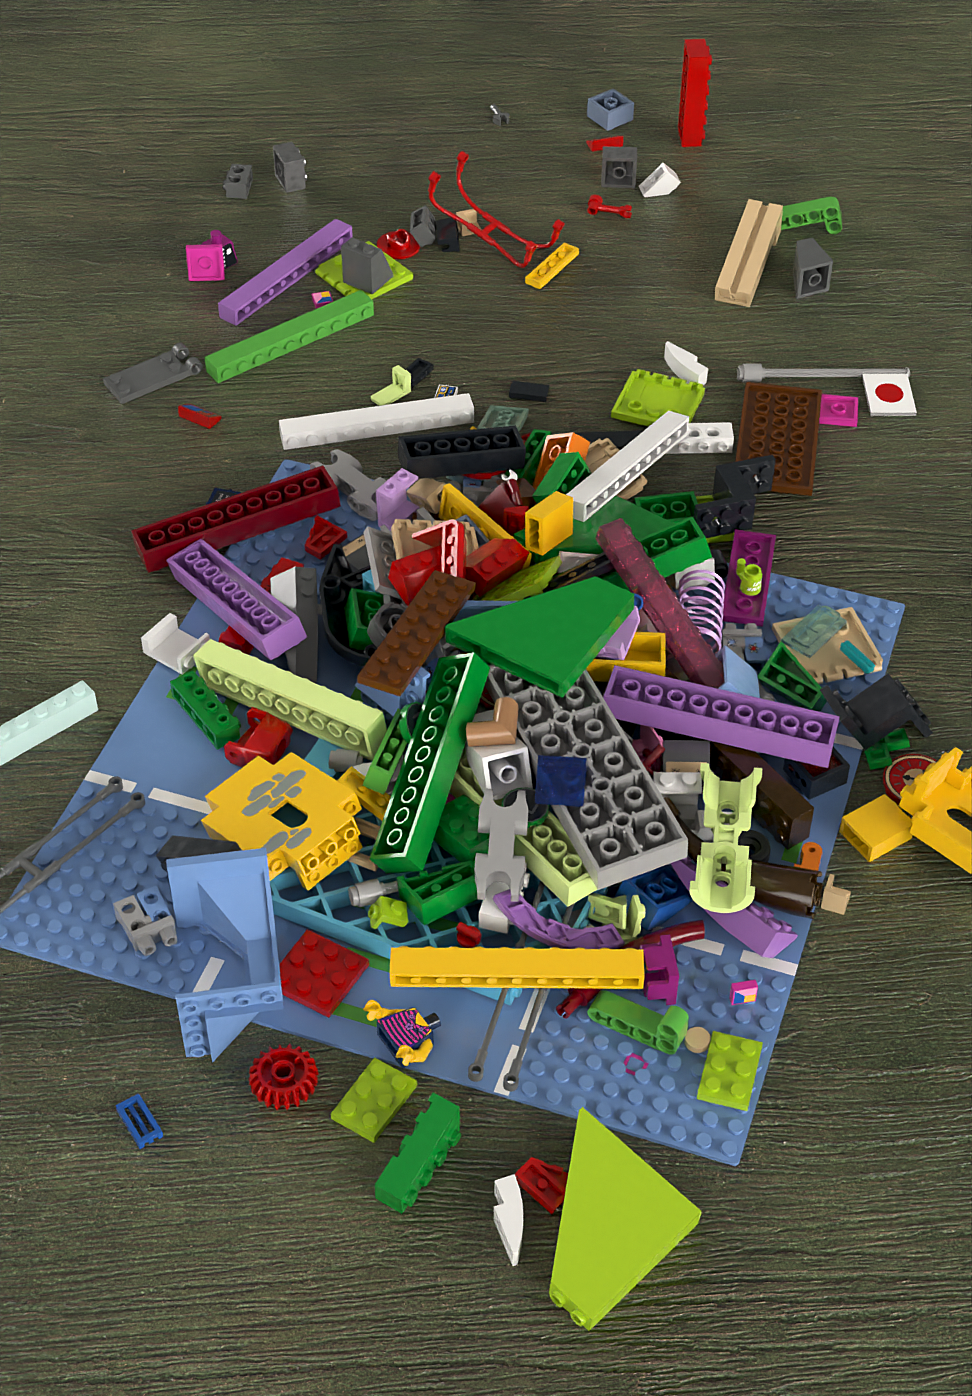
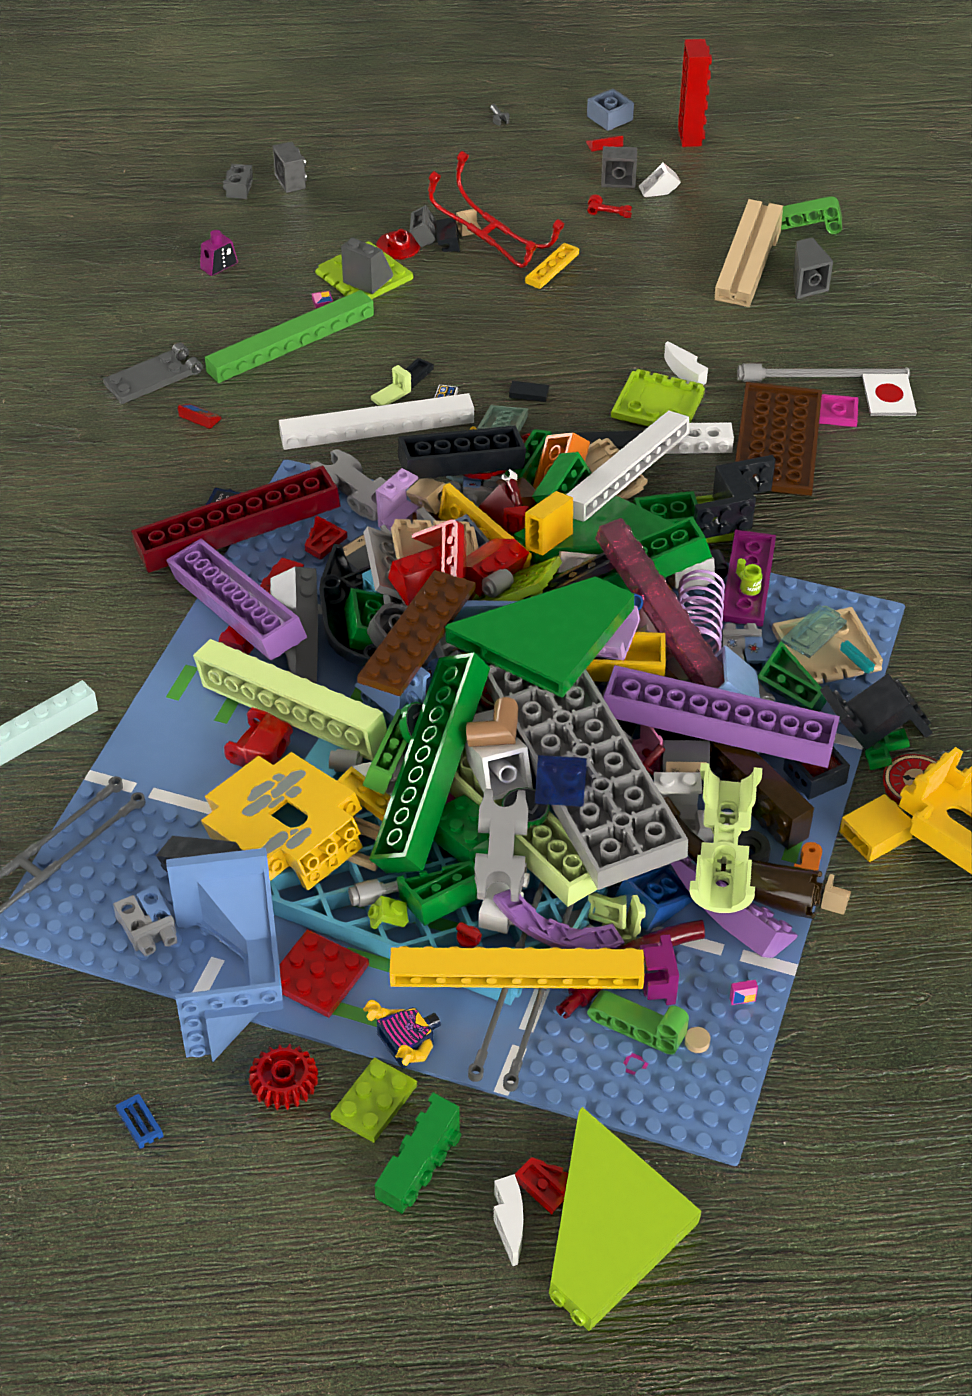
(172, 645): white panel -> none
(205, 262): dark pink tile -> none
(205, 709): green brick -> none
(284, 272): medium lavender brick -> none
(497, 583): none -> light grey brick
(729, 1071): lime plate -> none

